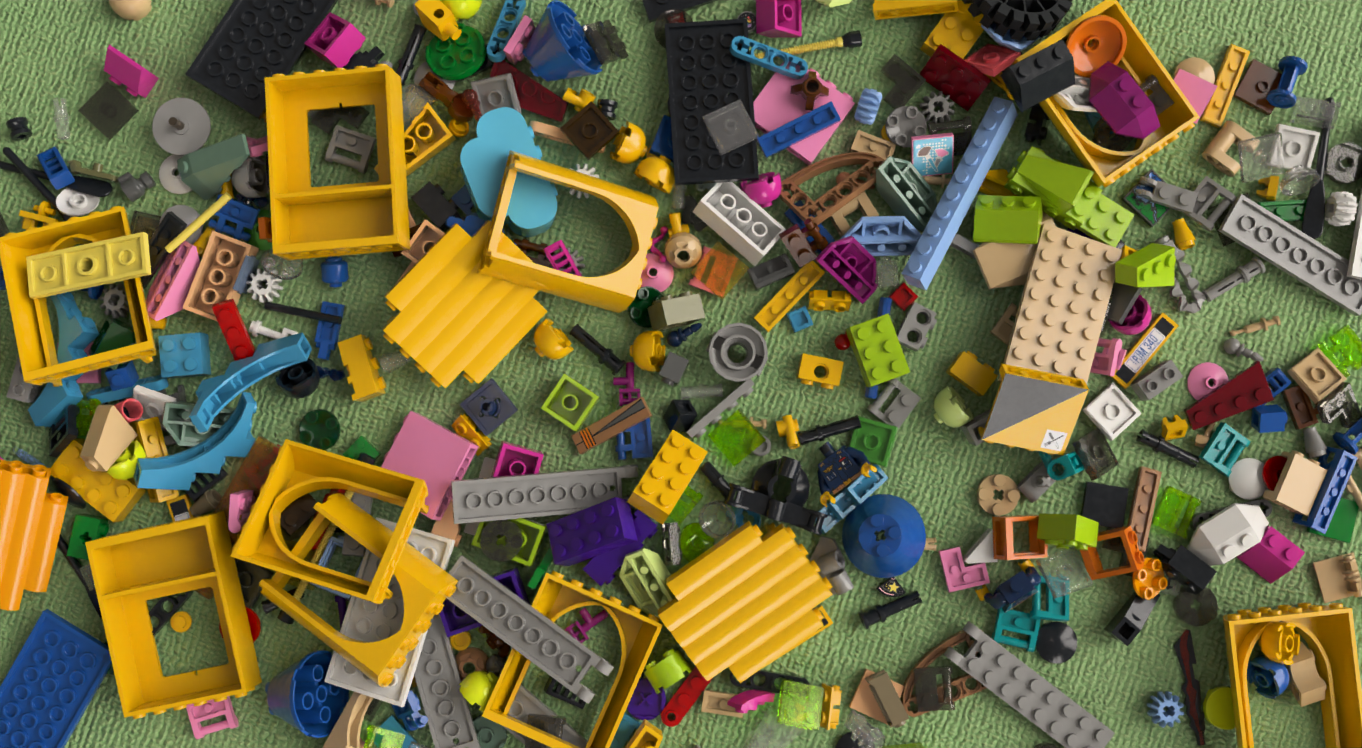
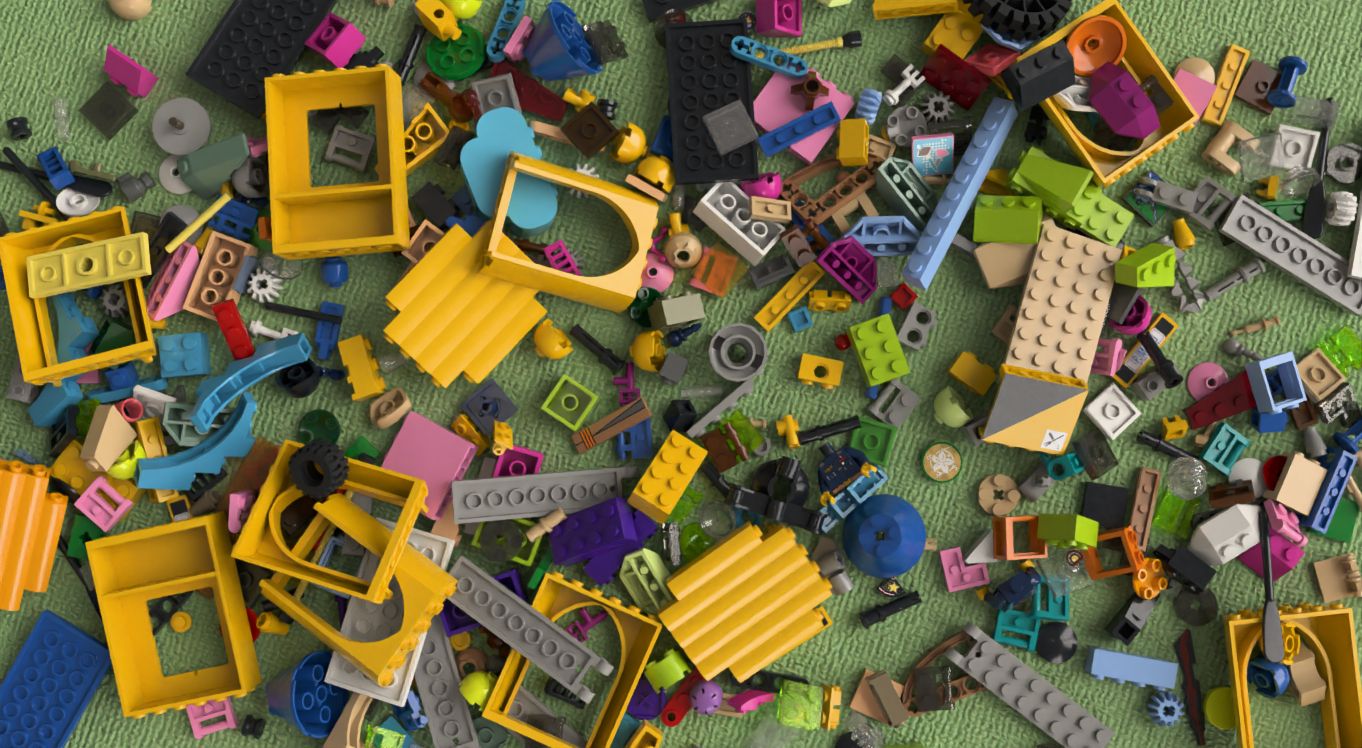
(99, 509): none -> bright pink plate
(253, 727): none -> black wheel
(270, 623): none -> yellow cone
(309, 478): none -> black tyre
(389, 408): none -> tan piece
(451, 148): none -> clear smoke plate
(502, 437): none -> yellow hinge
(546, 524): none -> tan pin
(647, 188): none -> light nougat tile
(704, 701): none -> medium lavender helmet
(719, 449): none -> reddish brown plate
(770, 209): none -> tan plate
(853, 142): none -> yellow brick
(891, 97): none -> white hinge
(941, 462): none -> tile
(1073, 560): none -> tile
(1131, 667): none -> light blue brick
(1163, 365): none -> black pin
(1187, 478): none -> clear piece
(1231, 493): none -> reddish brown plate
(1271, 627): none -> piece
(1285, 522): none -> bright pink plate
(1289, 377): none -> light blue window

